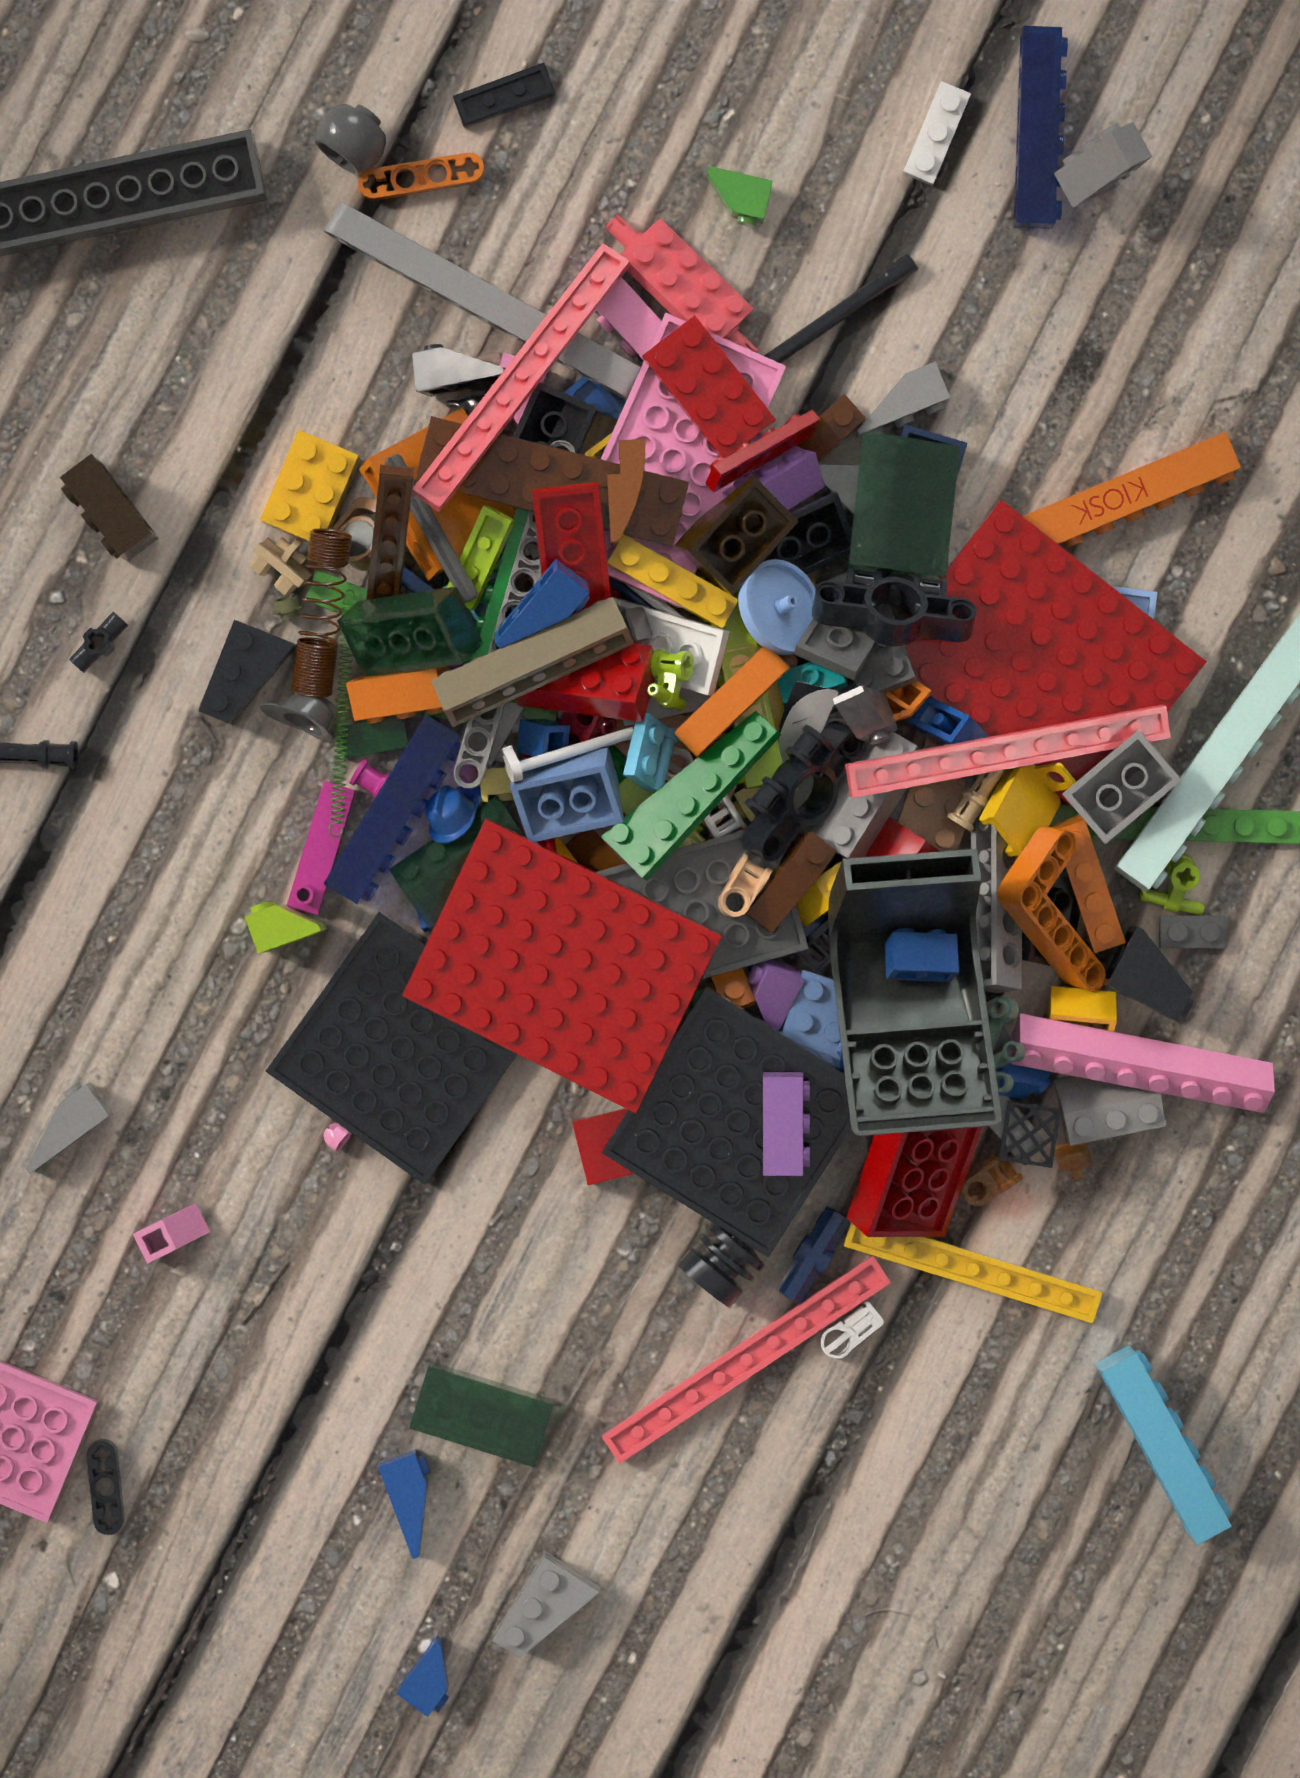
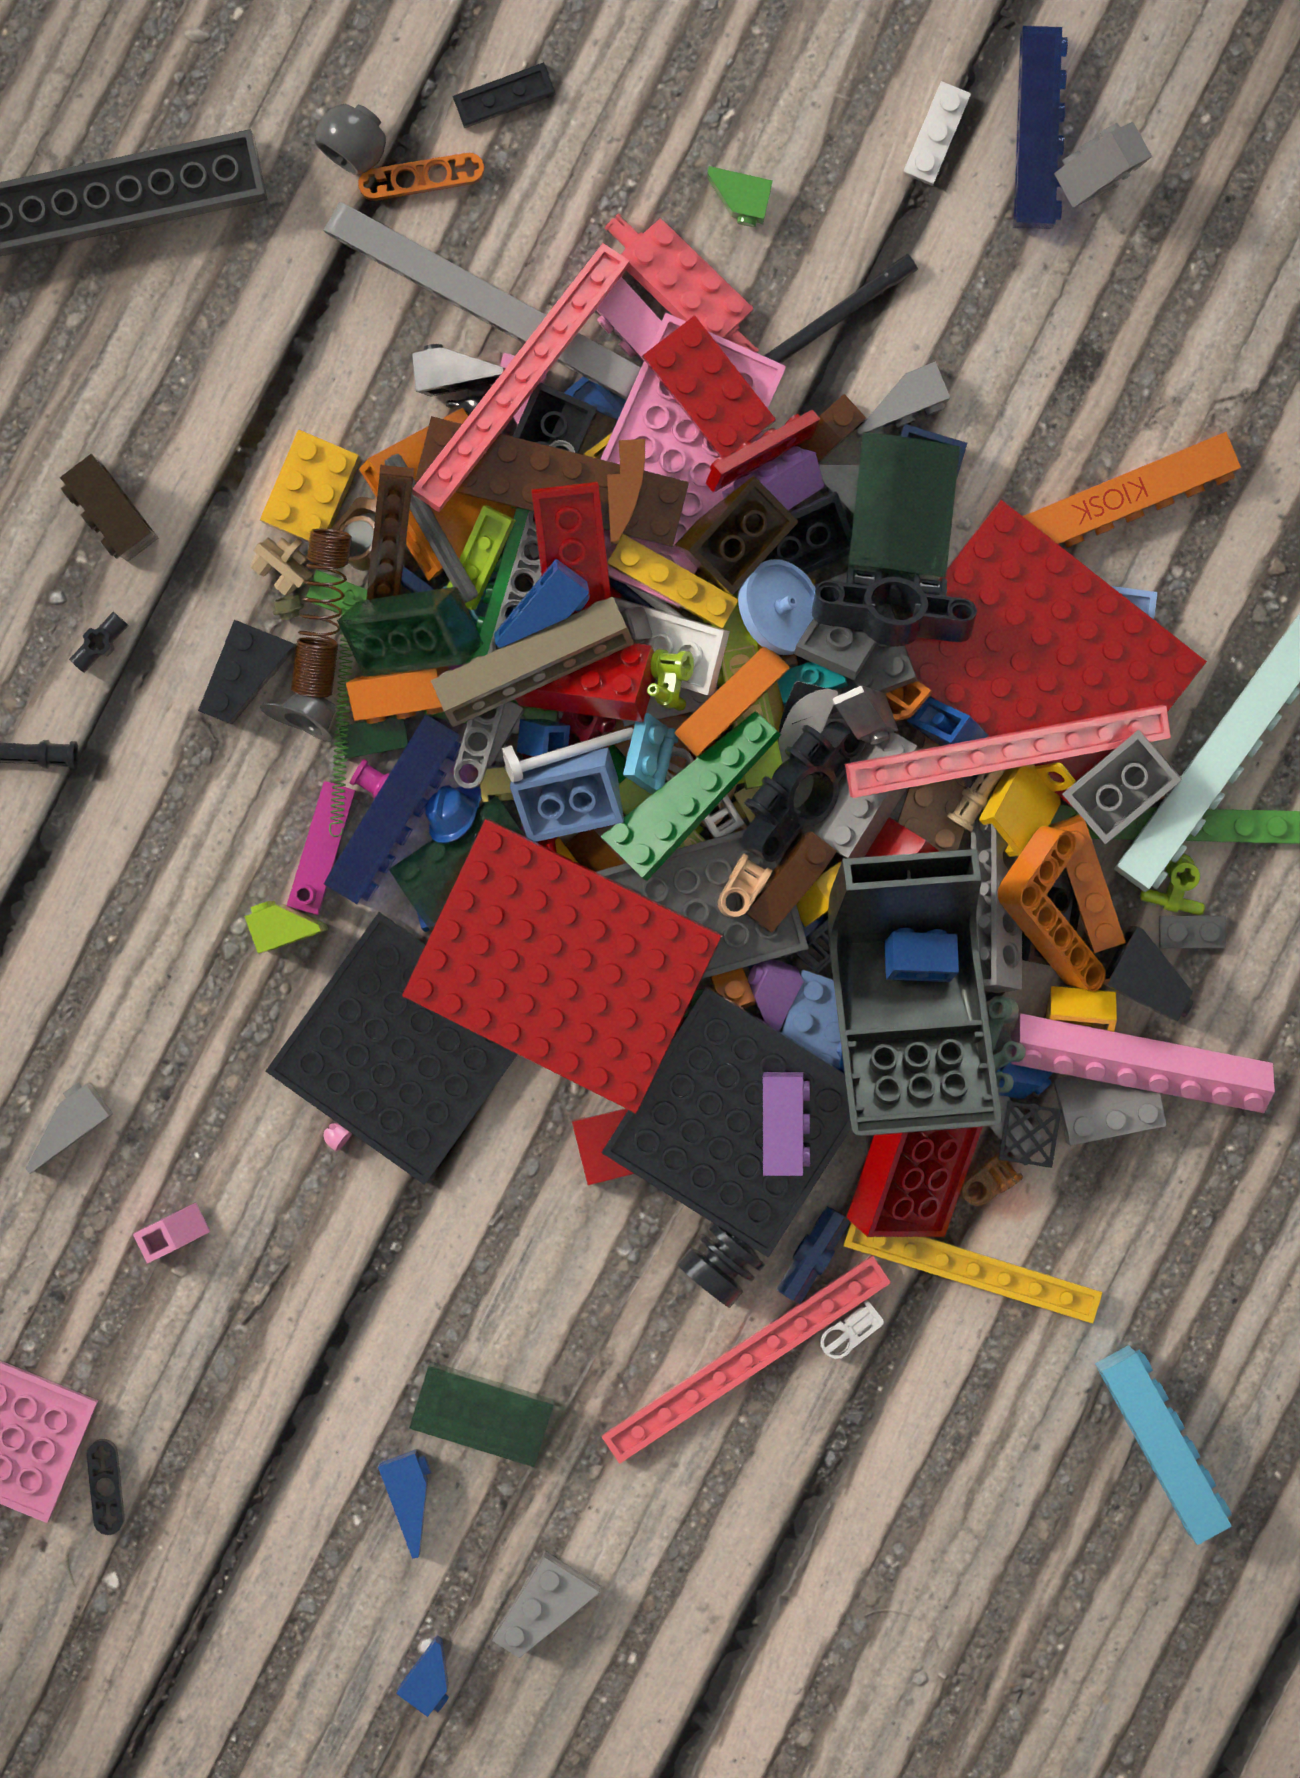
(1073, 1159): clear orange tile -> none

